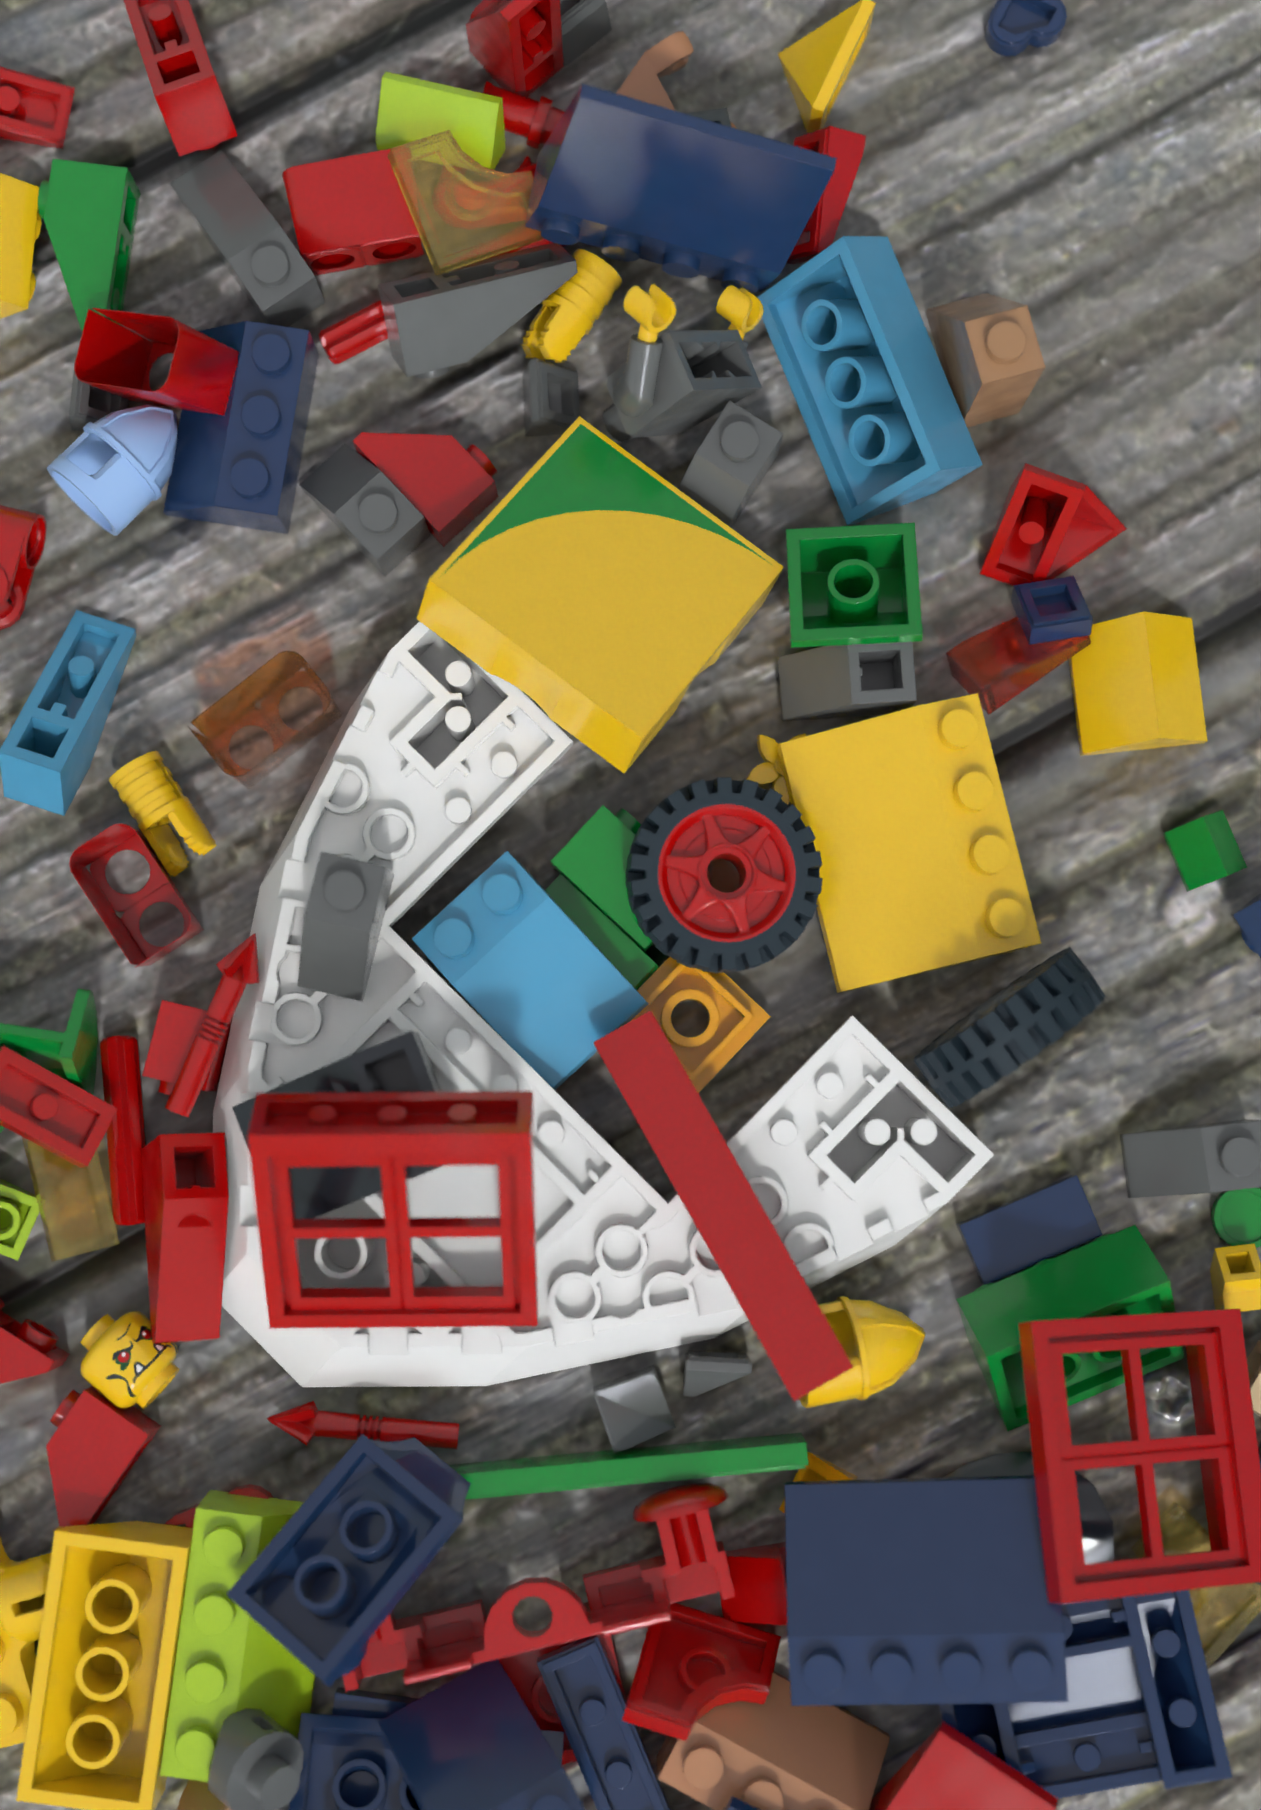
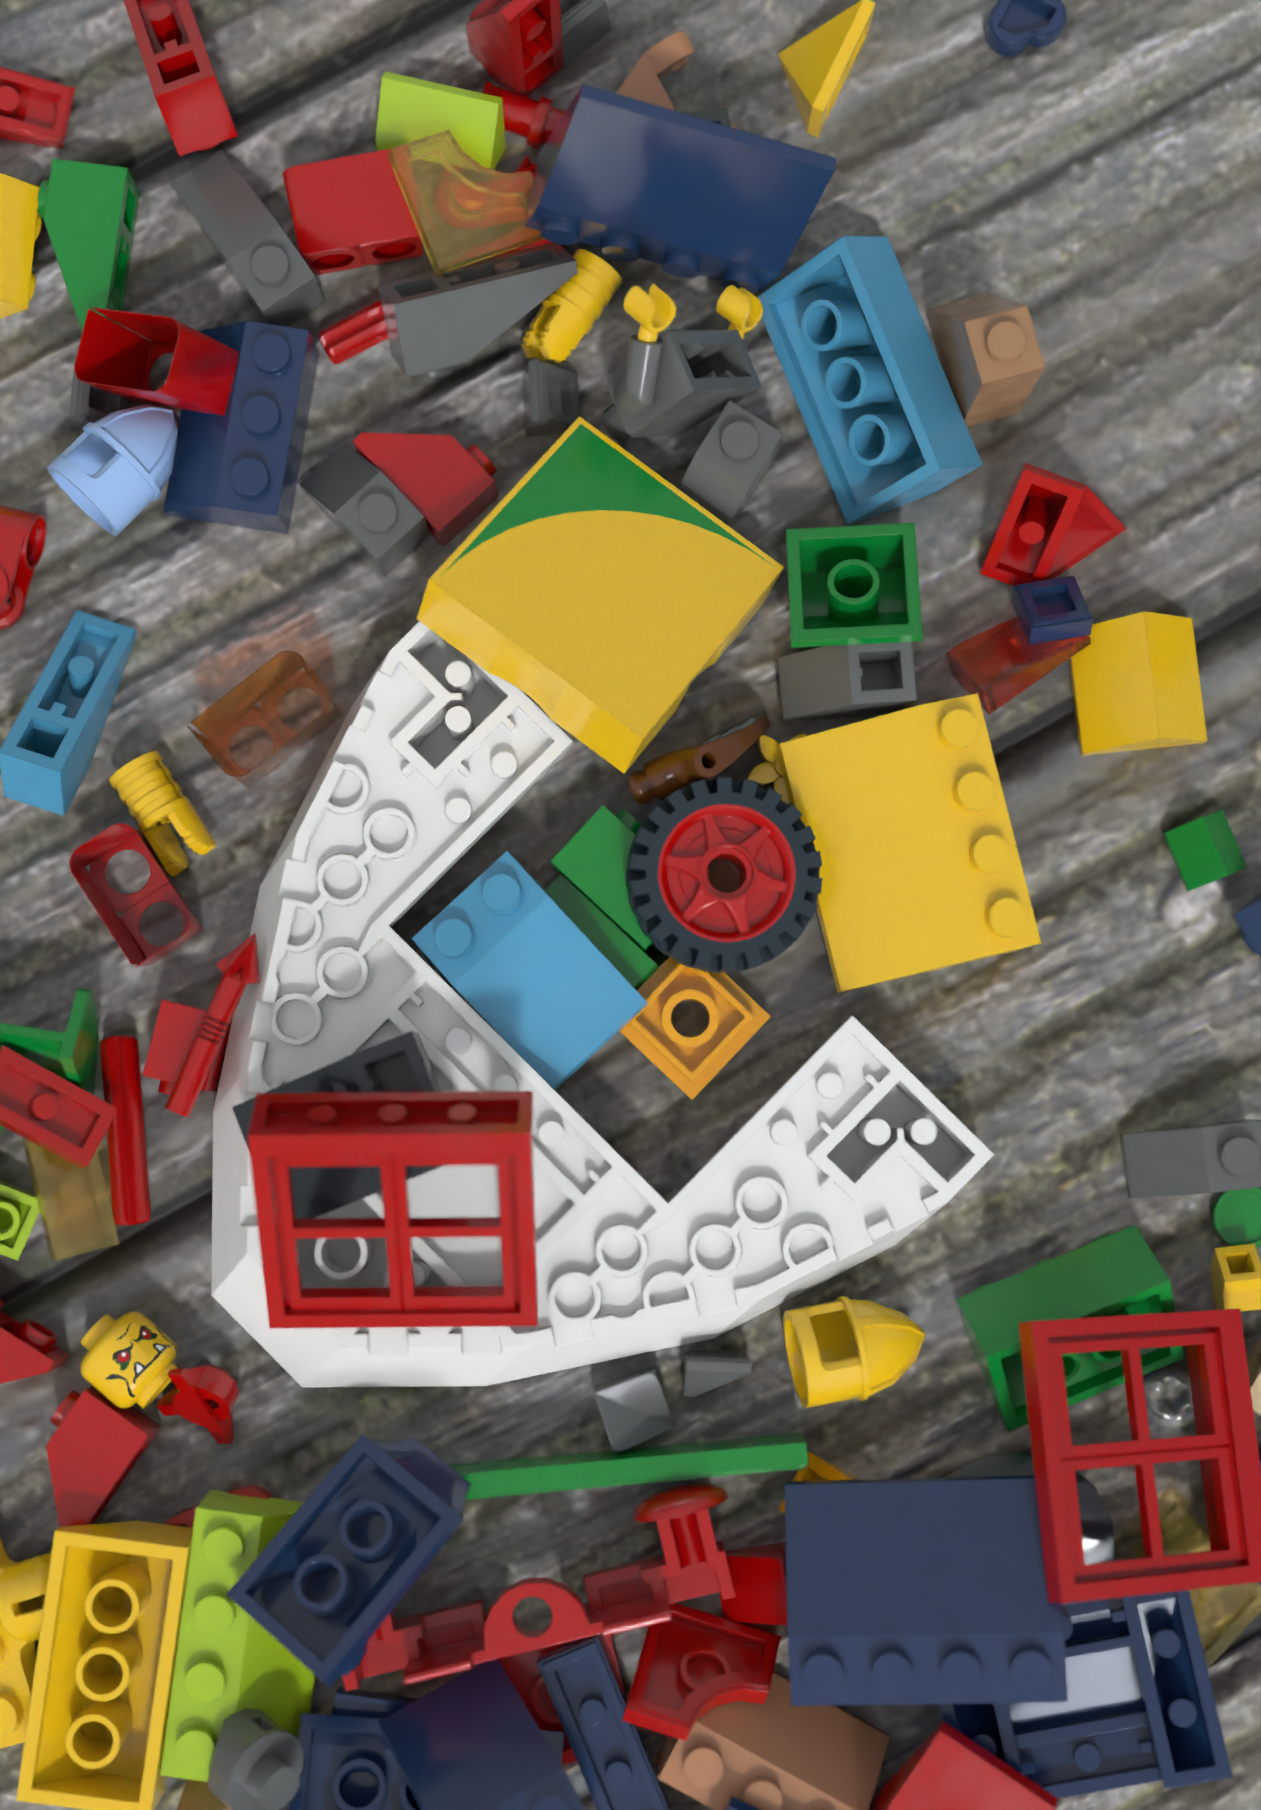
(185, 1234): red slope -> none
(204, 1397): none -> red piece
(307, 1421): red piece -> none
(343, 925): dark grey slope -> none
(695, 763): none -> reddish brown arm
(723, 1206): red slope -> none
(825, 219): red slope -> none
(1010, 1028): black wheel -> none
(1029, 1229): dark blue tile -> none

